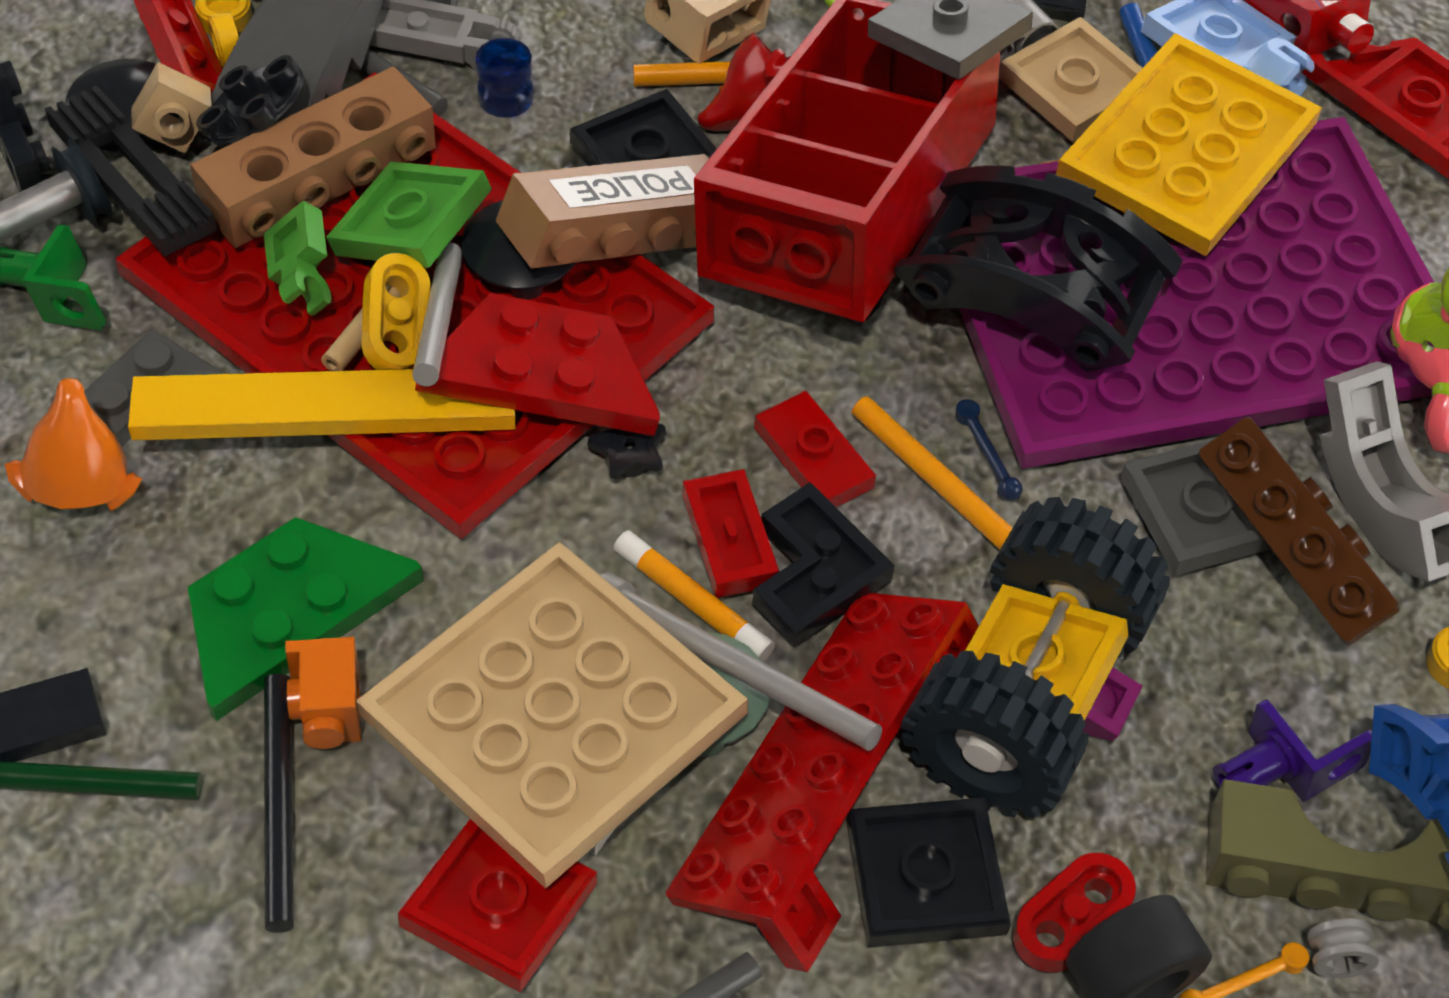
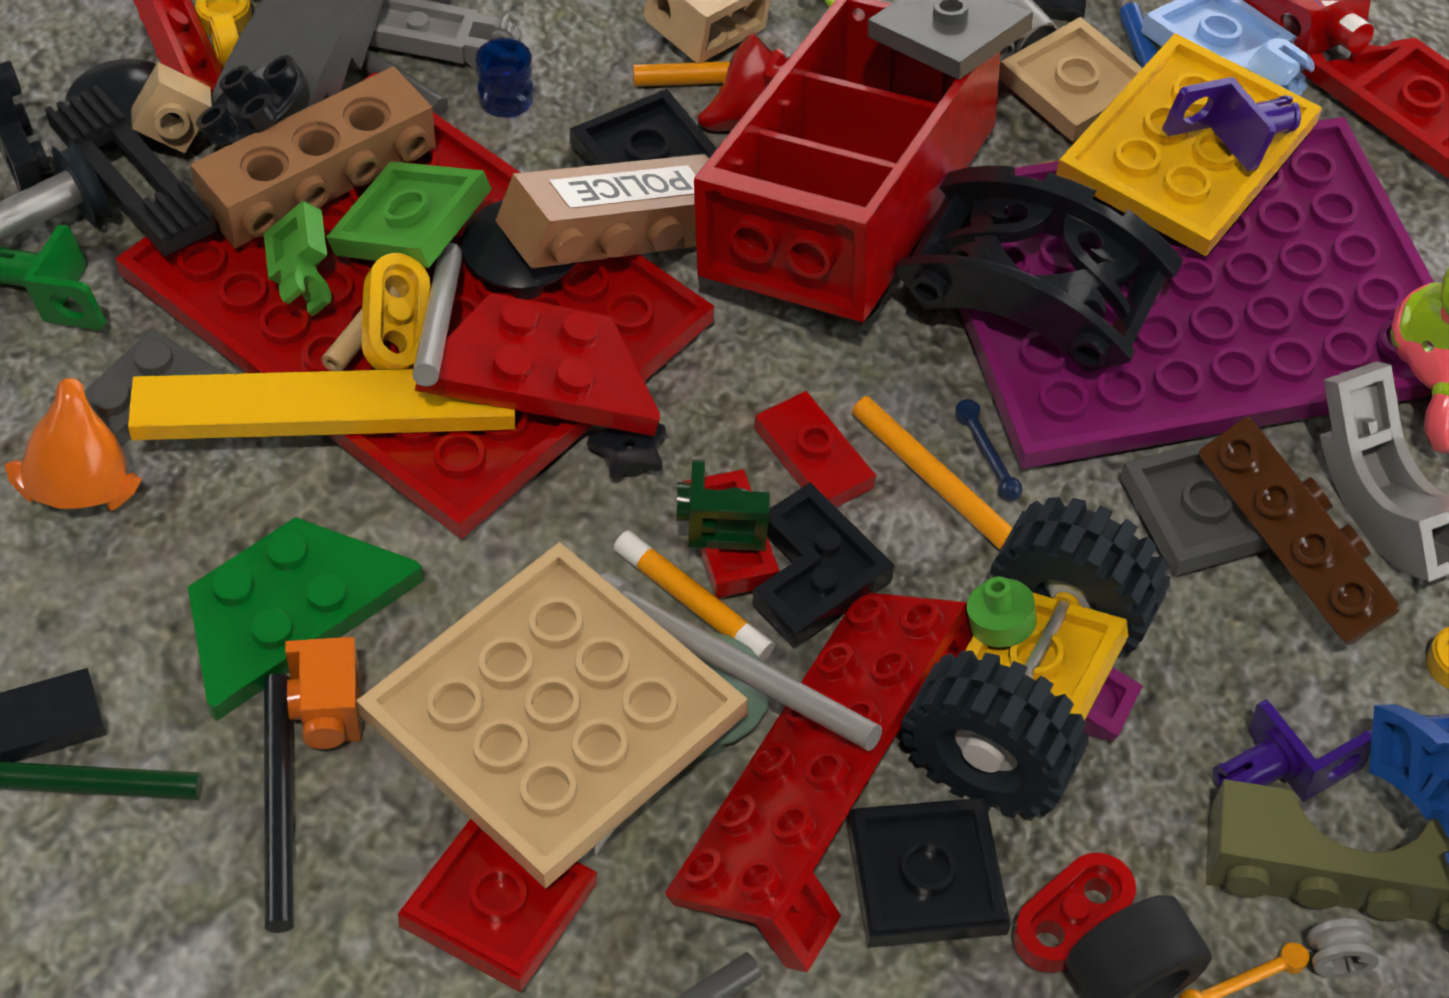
(722, 517): none -> dark green bracket
(1002, 612): none -> bright green tile
(1234, 117): none -> dark purple bracket

